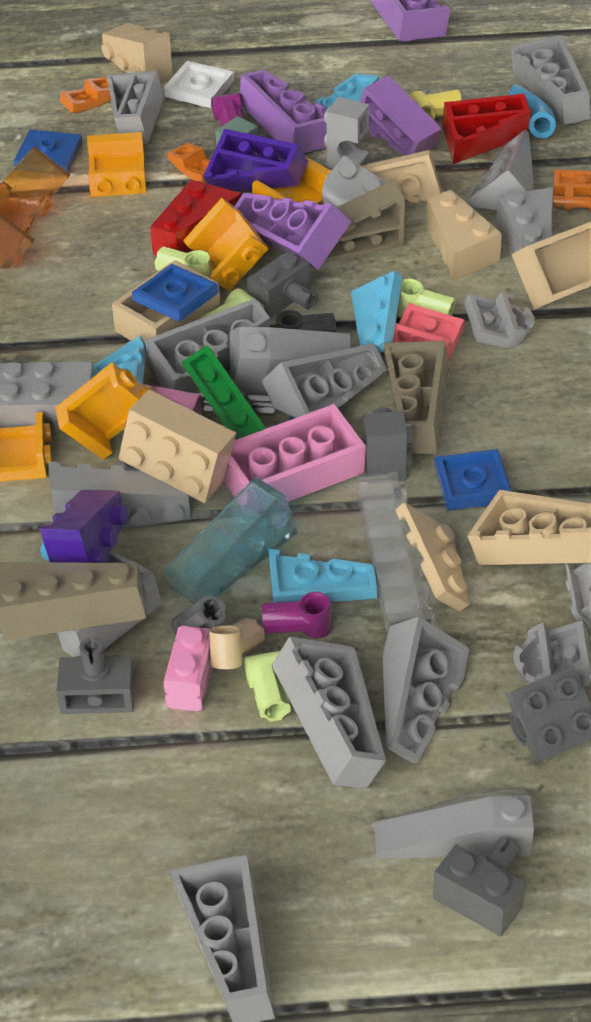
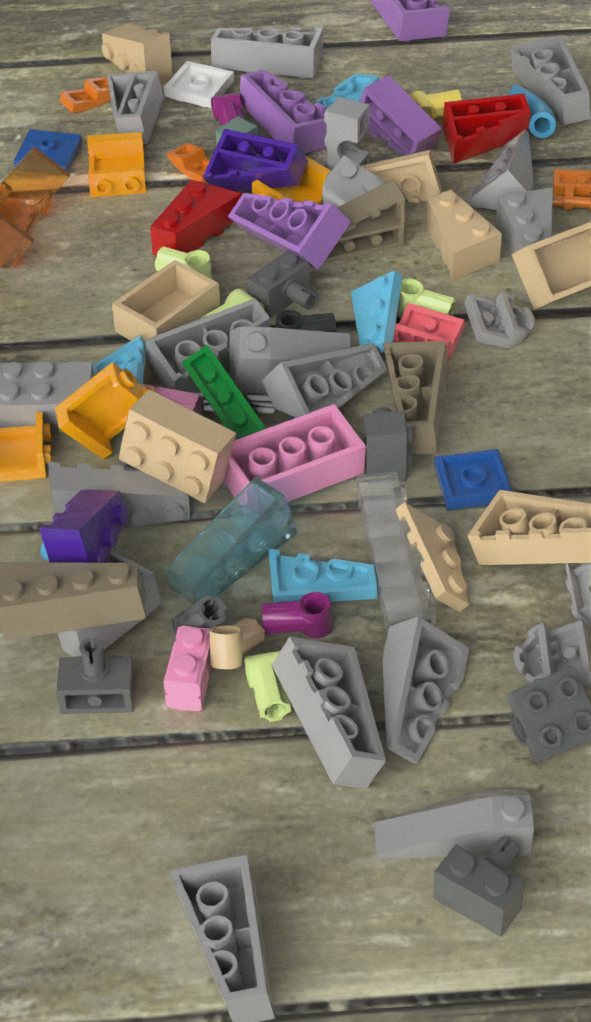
(175, 292): blue plate -> none
(229, 242): light orange panel -> none
(277, 52): none -> light grey wedge

